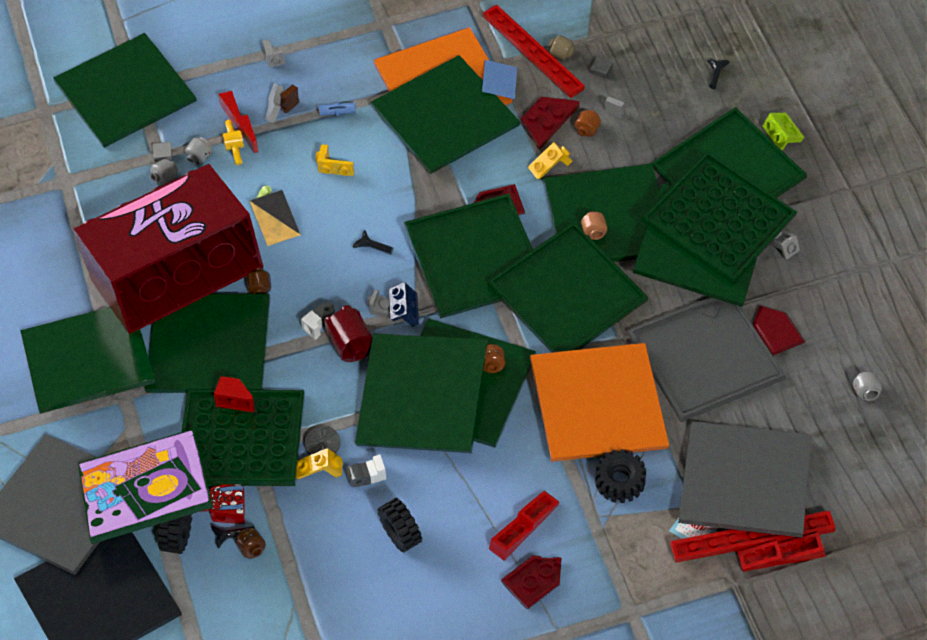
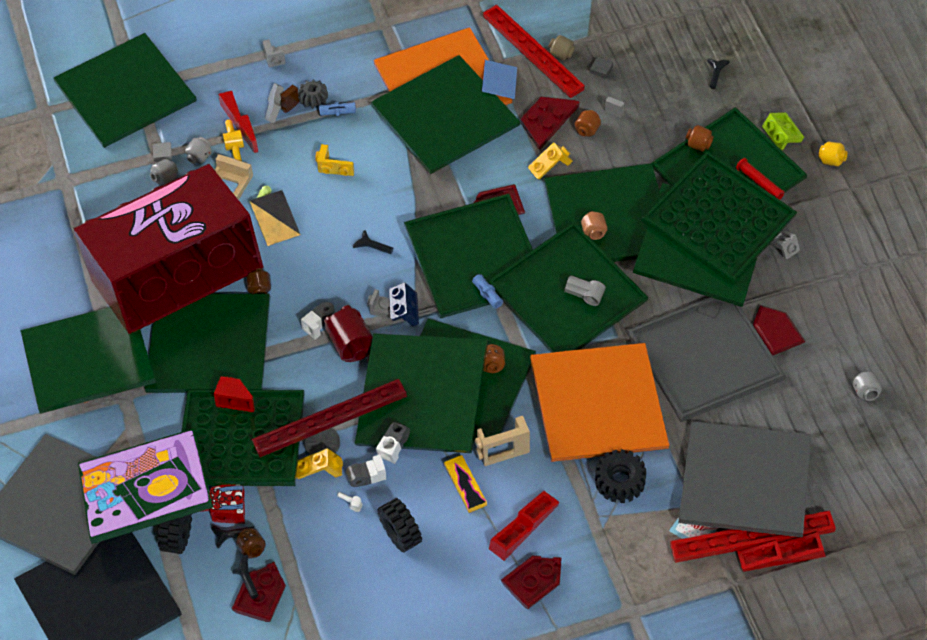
(234, 171): none -> tan window
(243, 571): none -> black piece
(270, 590): none -> dark red tile
(313, 93): none -> dark grey gear
(329, 418): none -> dark red tile
(355, 502): none -> white hand
(393, 442): none -> leg
(465, 483): none -> tile
(487, 291): none -> medium blue pin
(519, 436): none -> tan window
(589, 291): none -> light grey piece
(699, 138): none -> dark orange head
(759, 178): none -> red pin
(832, 153): none -> yellow head

